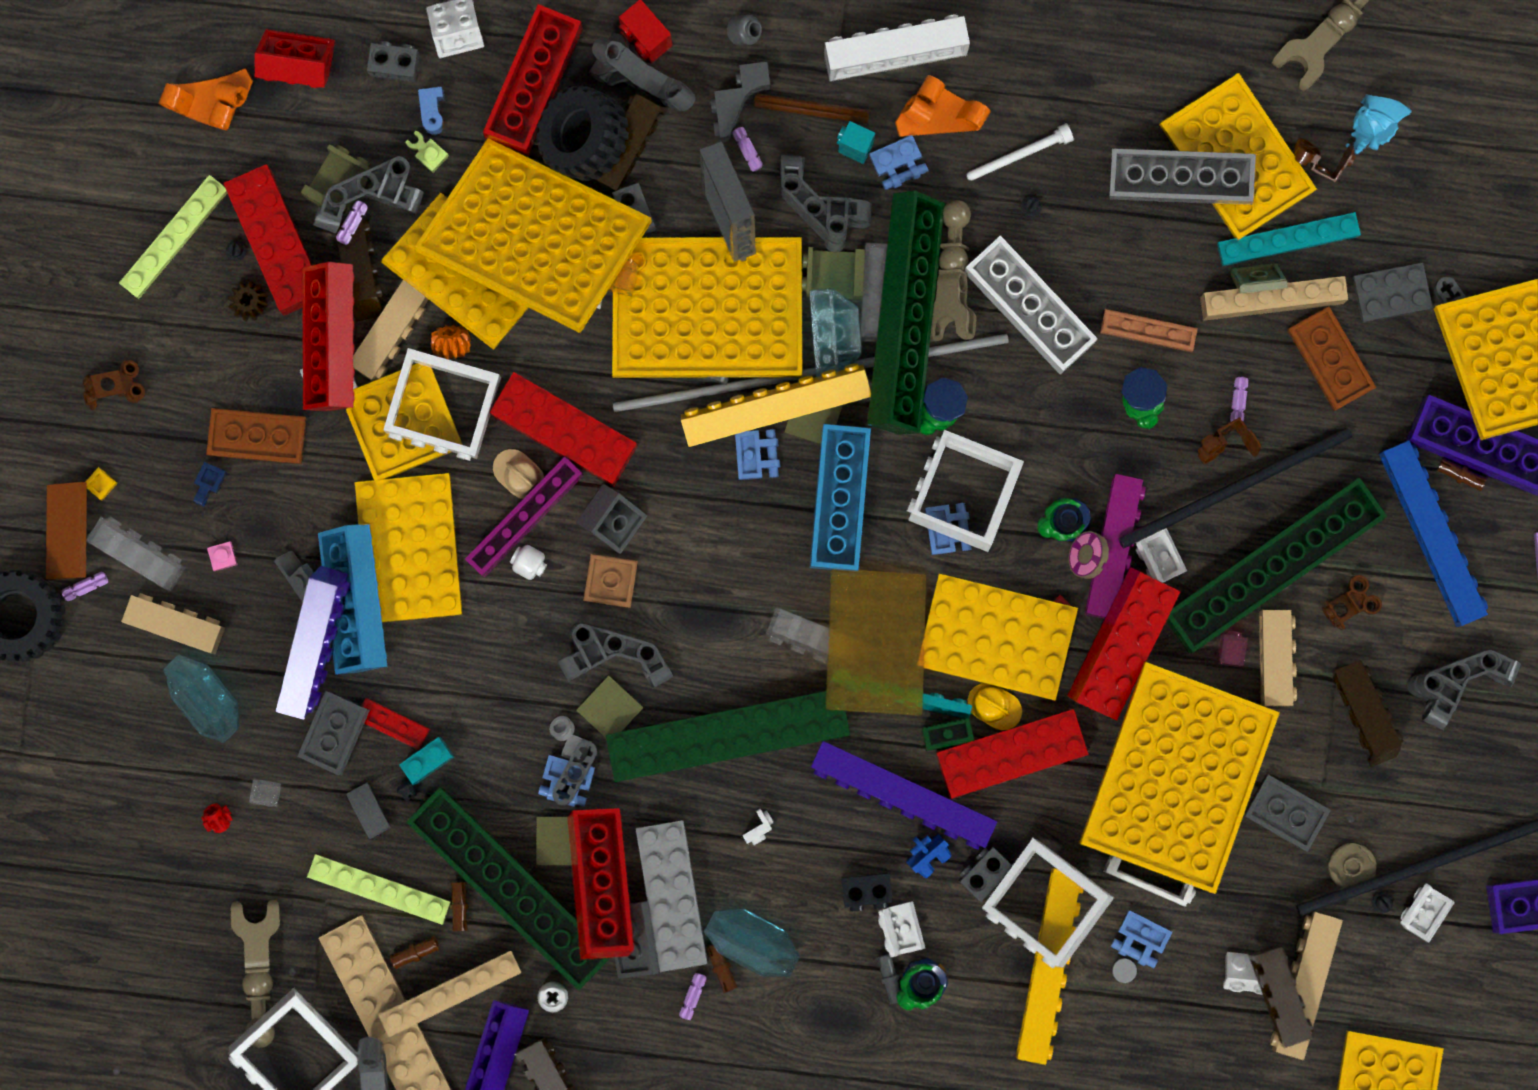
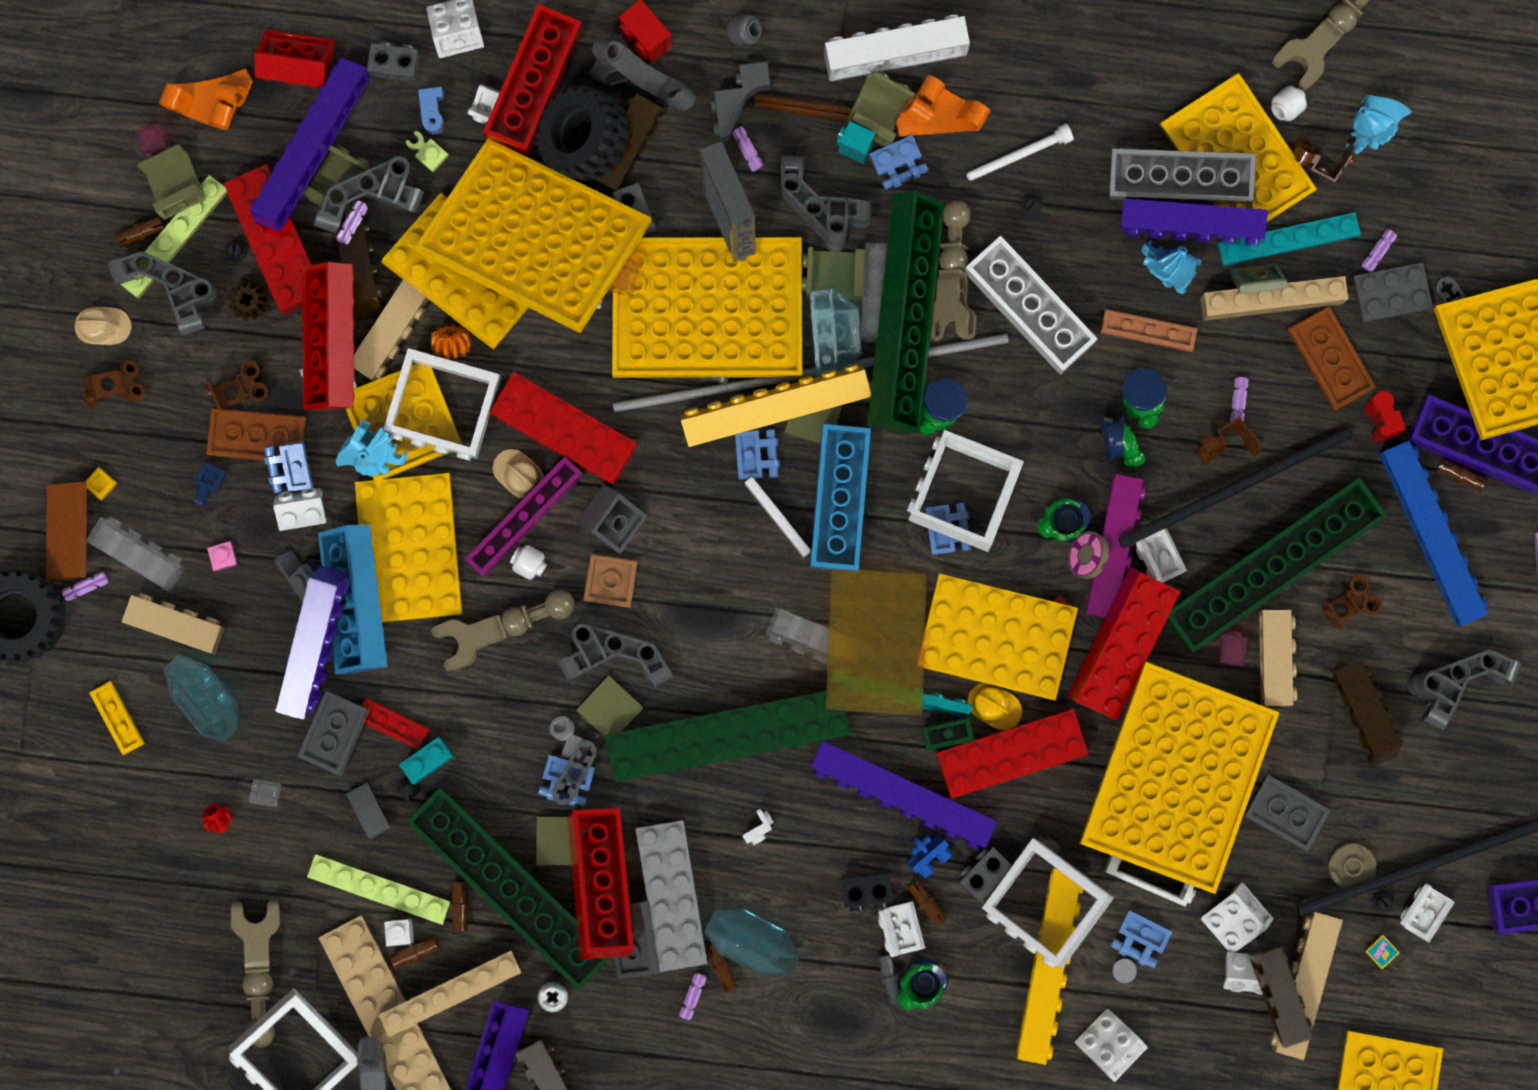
(103, 326): none -> tan piece
(117, 718): none -> yellow tile
(139, 232): none -> reddish brown pin
(152, 139): none -> clear pink brick
(172, 181): none -> olive panel
(183, 295): none -> dark grey connector
(244, 383): none -> reddish brown piece
(295, 467): none -> plate
(299, 509): none -> white bracket
(309, 144): none -> dark purple brick
(369, 451): none -> medium azure helmet
(399, 932): none -> white brick
(483, 103): none -> white bracket
(512, 622): none -> dark tan piece
(777, 517): none -> white tile
(879, 106): none -> olive panel
(927, 903): none -> reddish brown pin
(1111, 1044): none -> white bracket
(1121, 442): none -> piece
(1171, 266): none -> medium azure helmet
(1194, 221): none -> dark purple brick
(1237, 919): none -> white bracket
(1289, 103): none -> white head
(1379, 250): none -> lavender axle
(1381, 951): none -> tile
(1386, 420): none -> red legs

